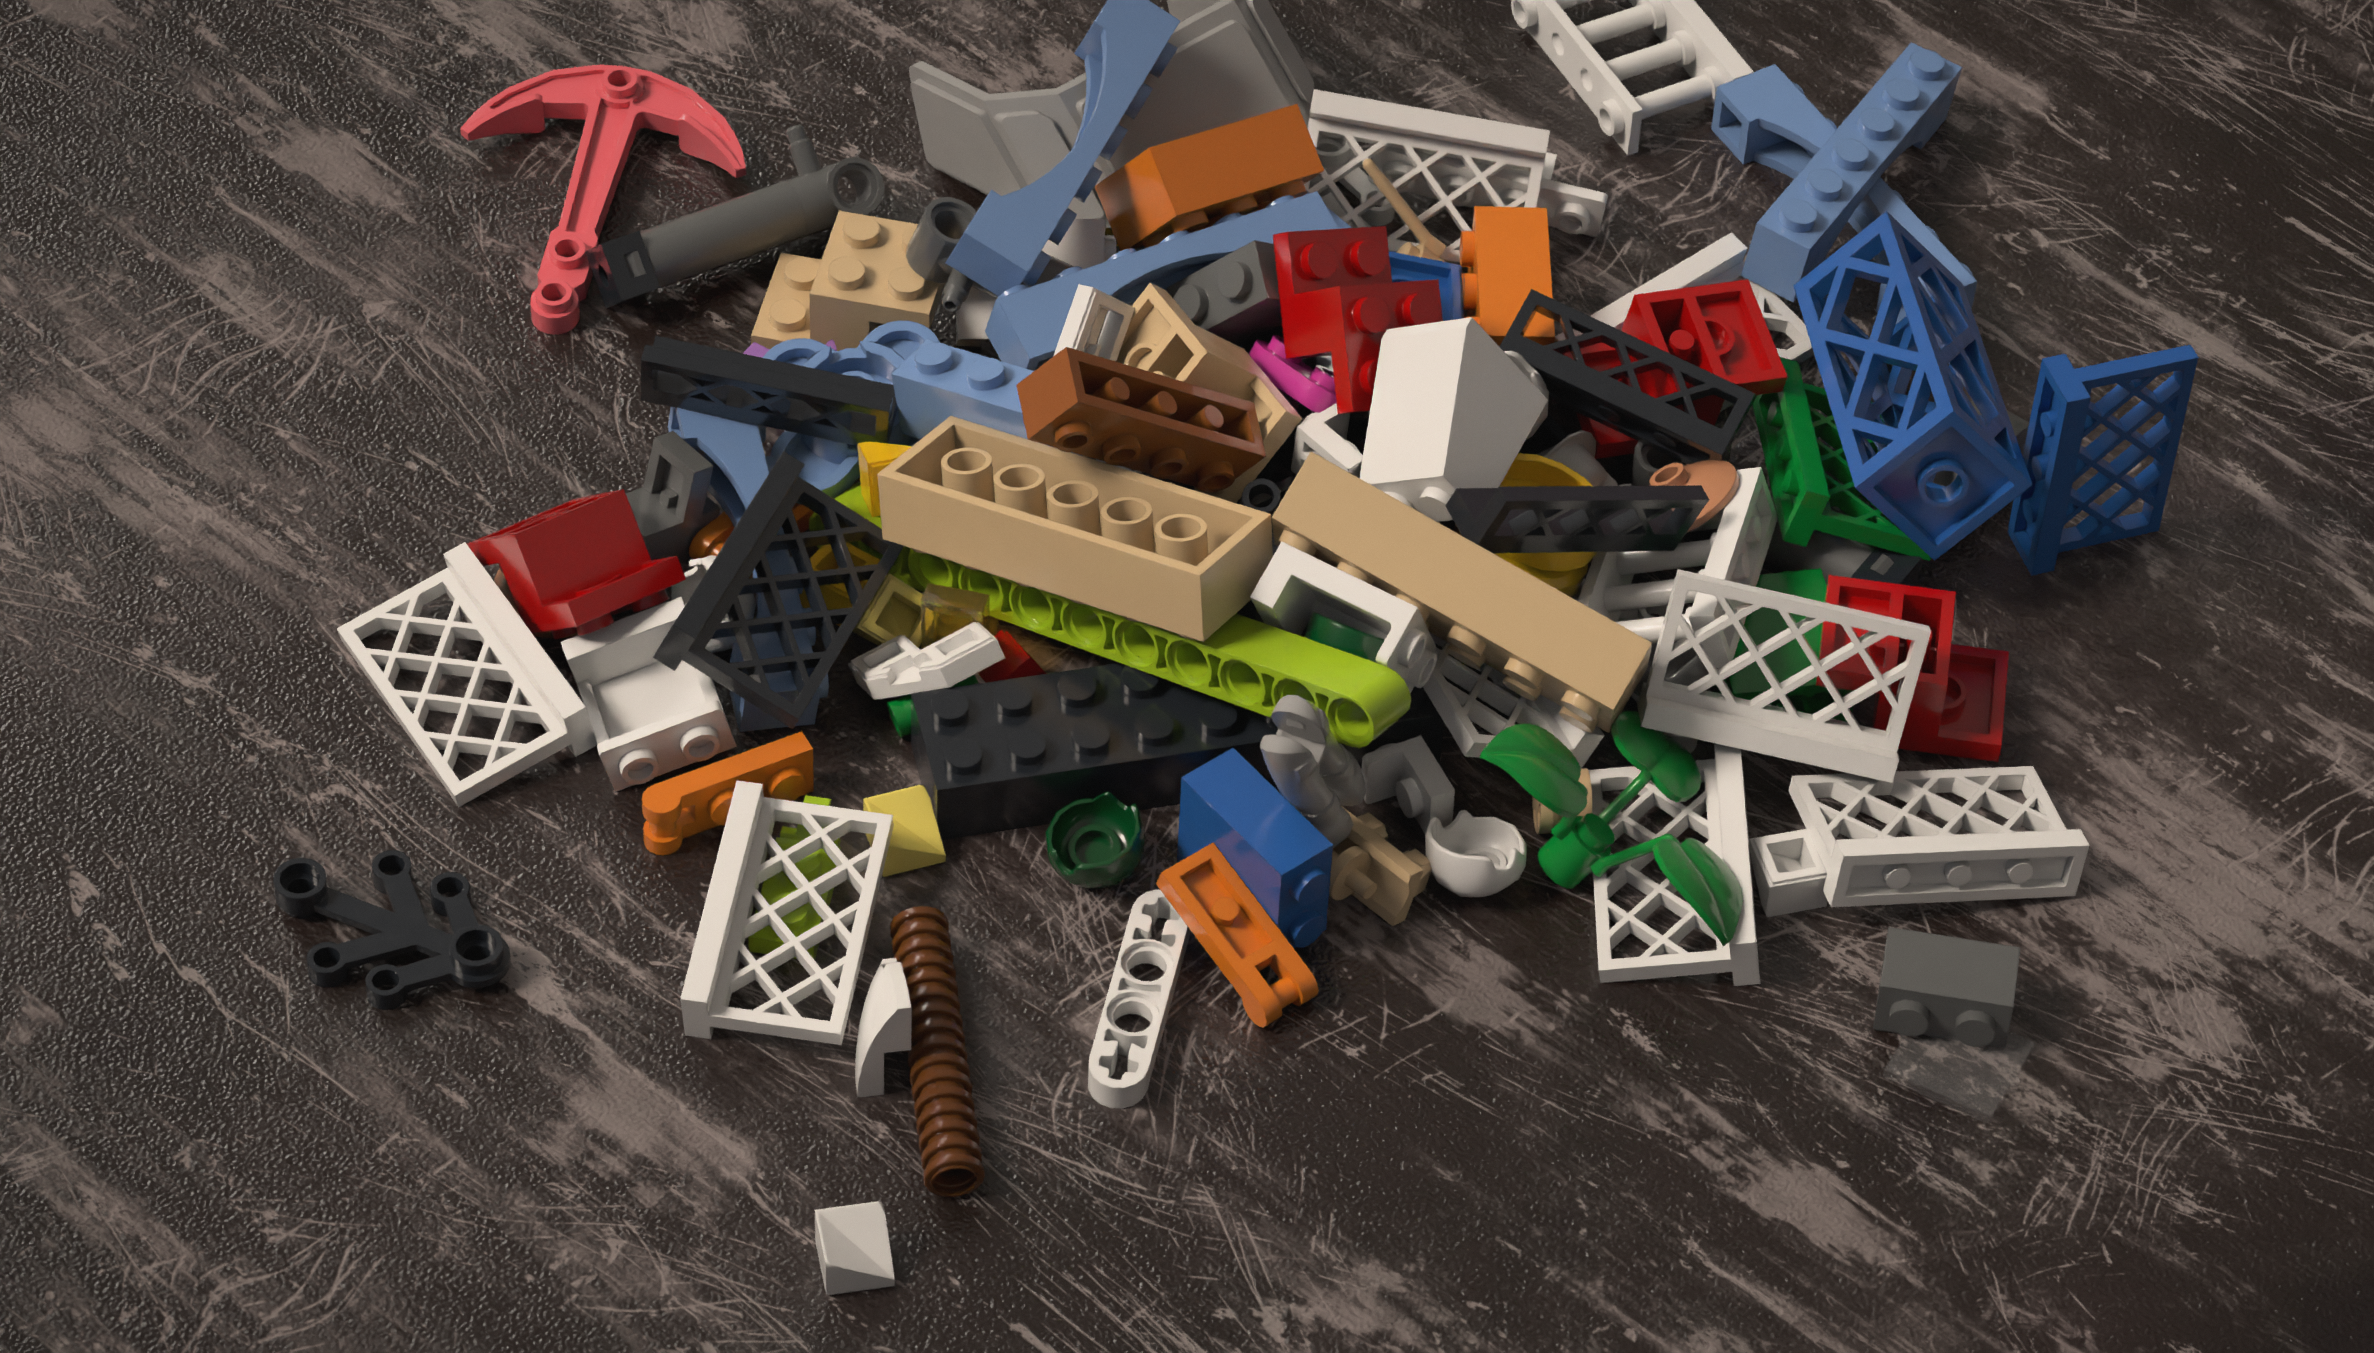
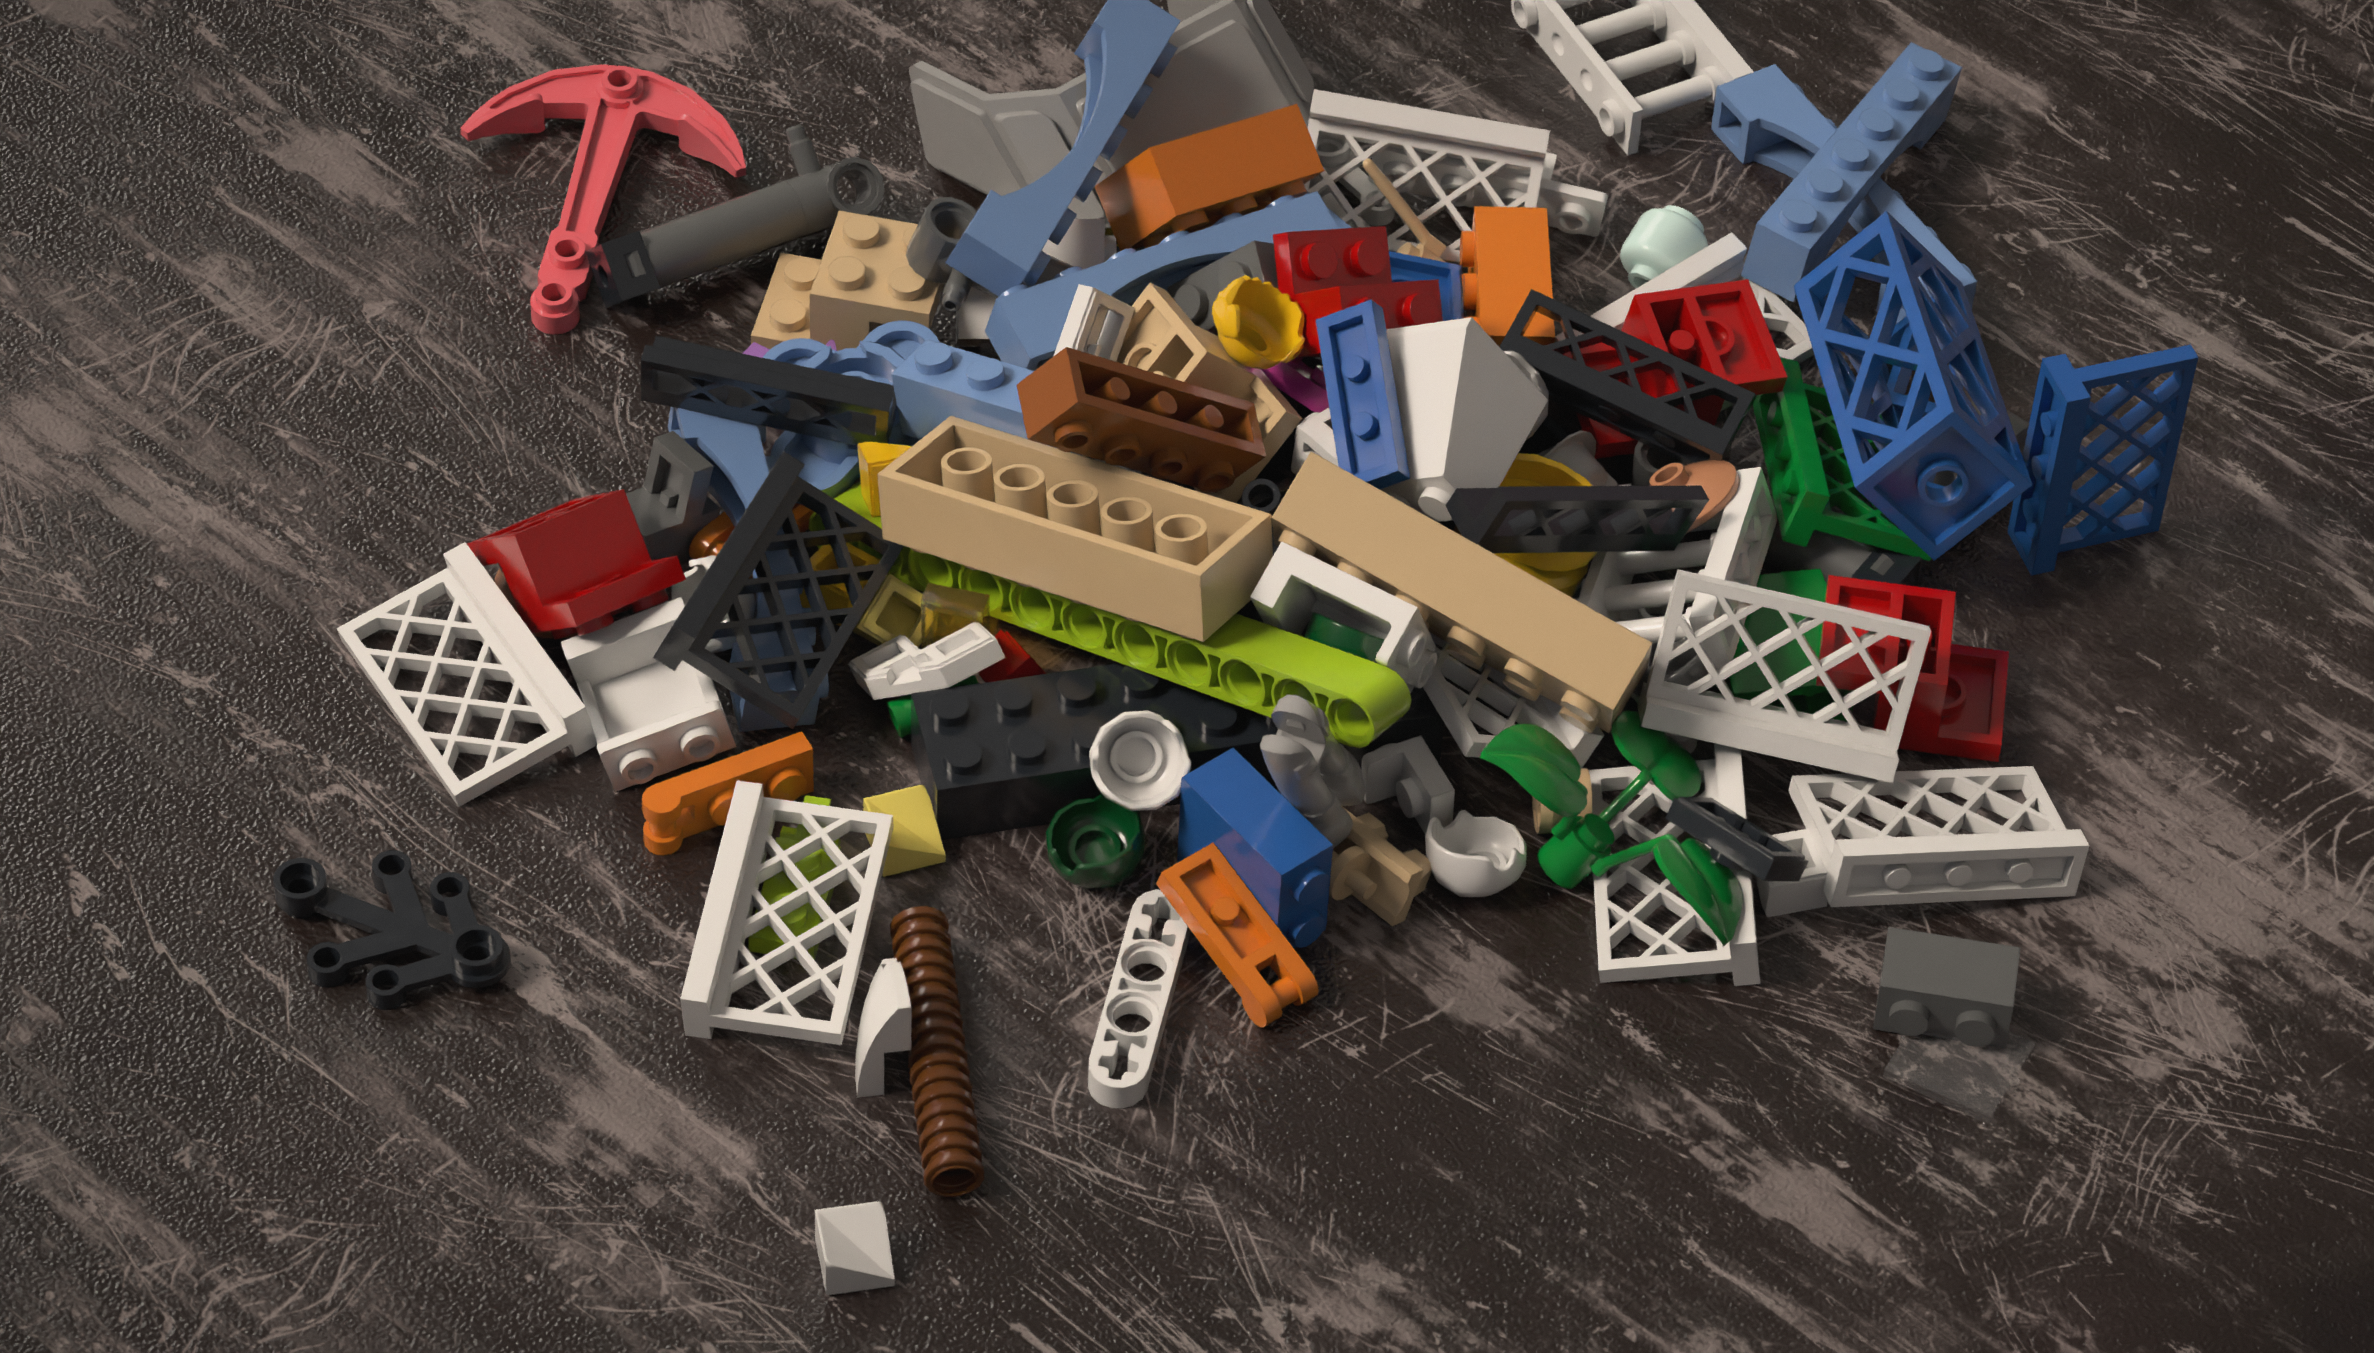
(1139, 760): none -> white hair
(1258, 323): none -> yellow hair
(1363, 395): none -> blue plate
(1660, 242): none -> light aqua head
(1736, 840): none -> black plate

